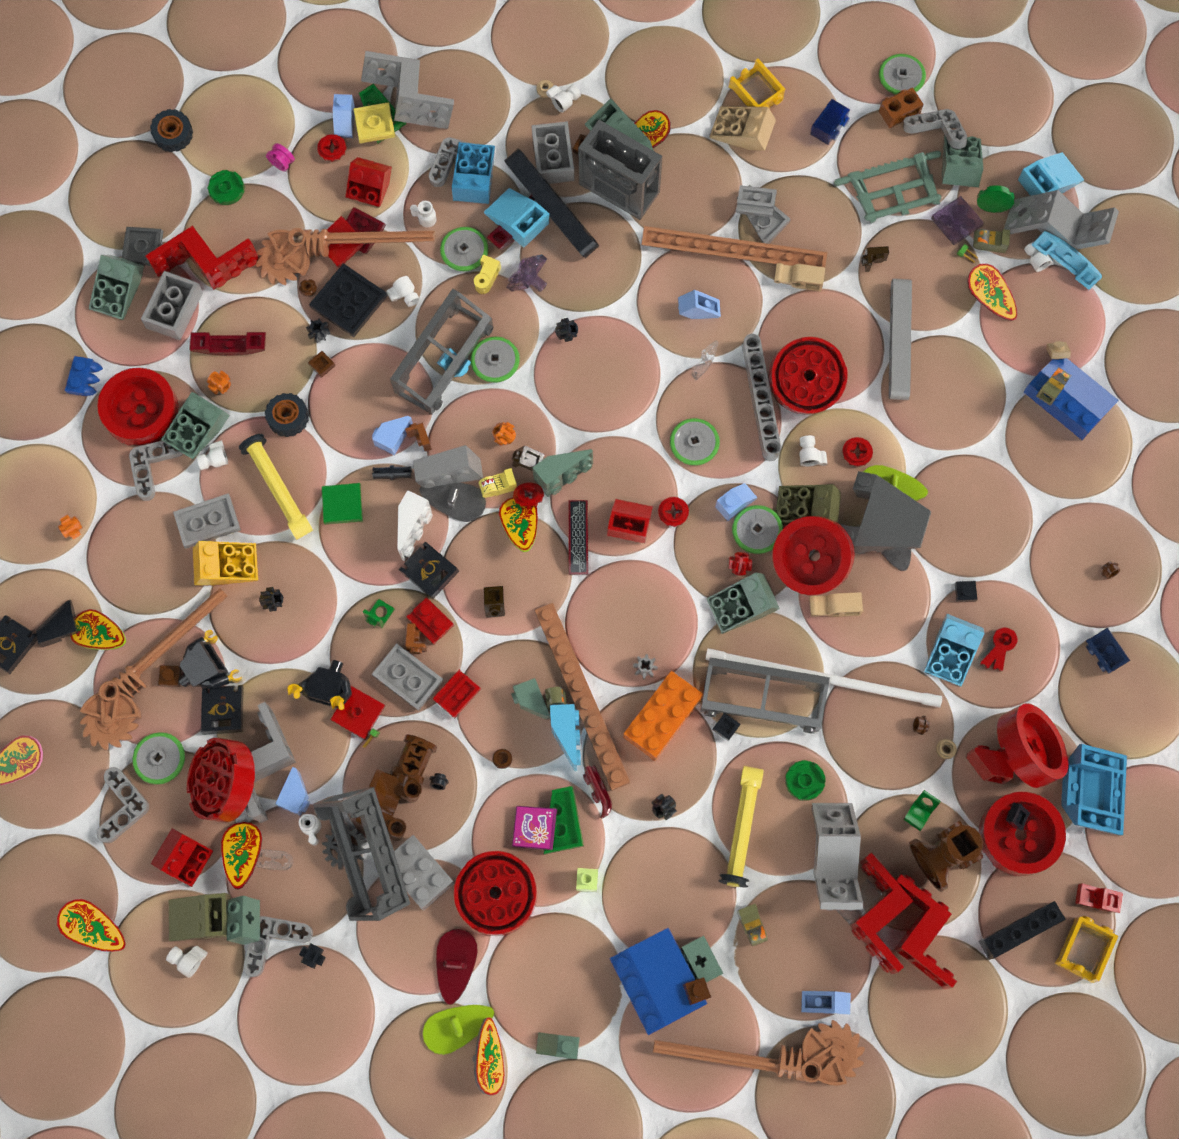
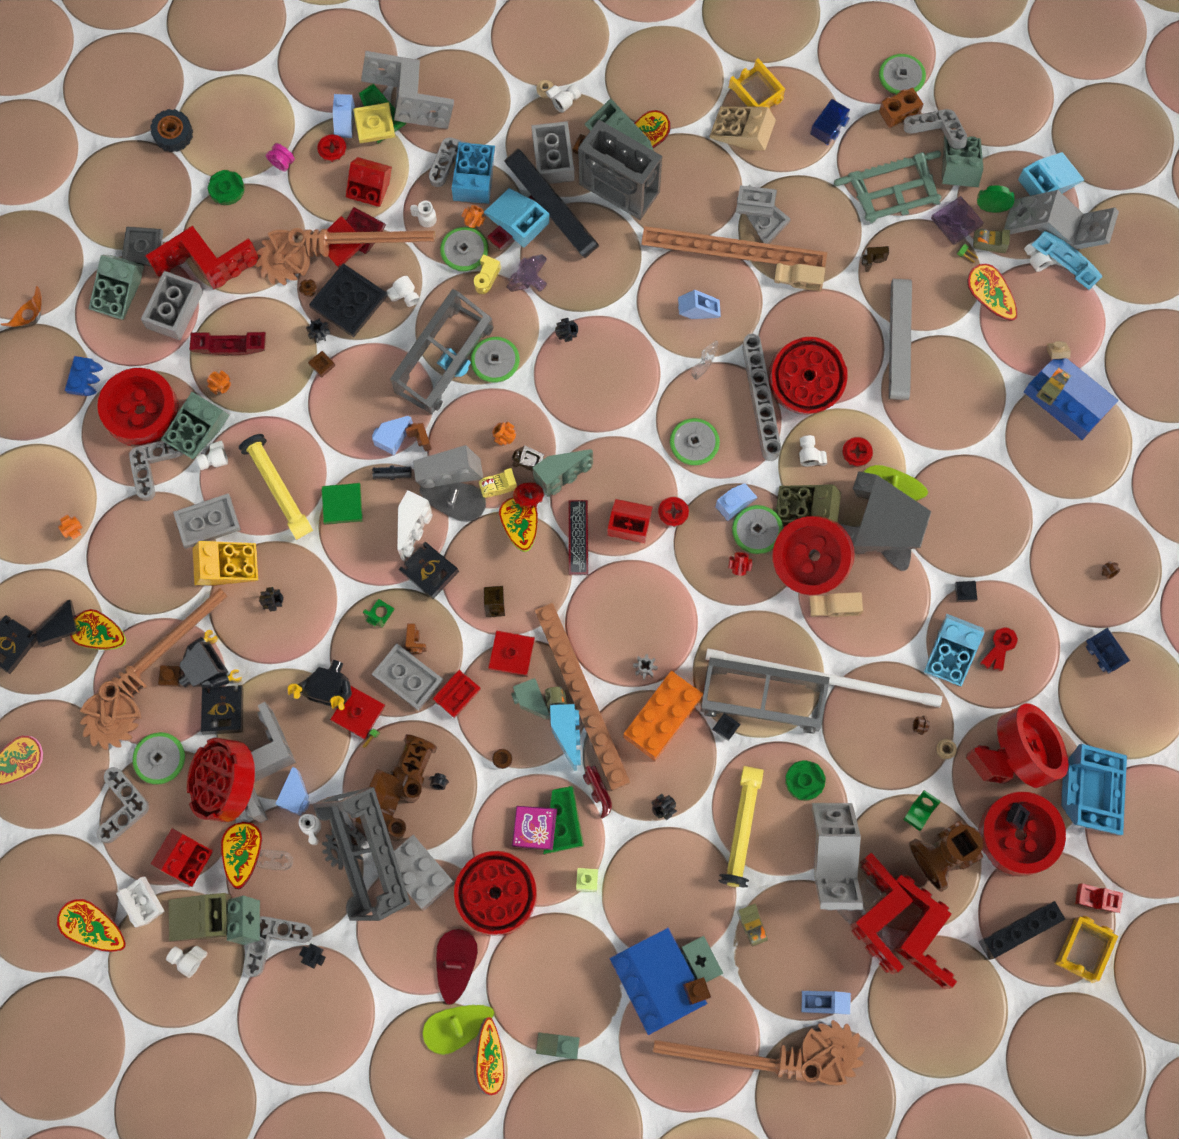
(34, 305): none -> orange piece
(140, 902): none -> white bracket
(294, 422): black wheel -> none
(430, 621): red plate -> none
(473, 216): none -> orange gear
(511, 653): none -> red plate
(743, 602): sand green slope -> none

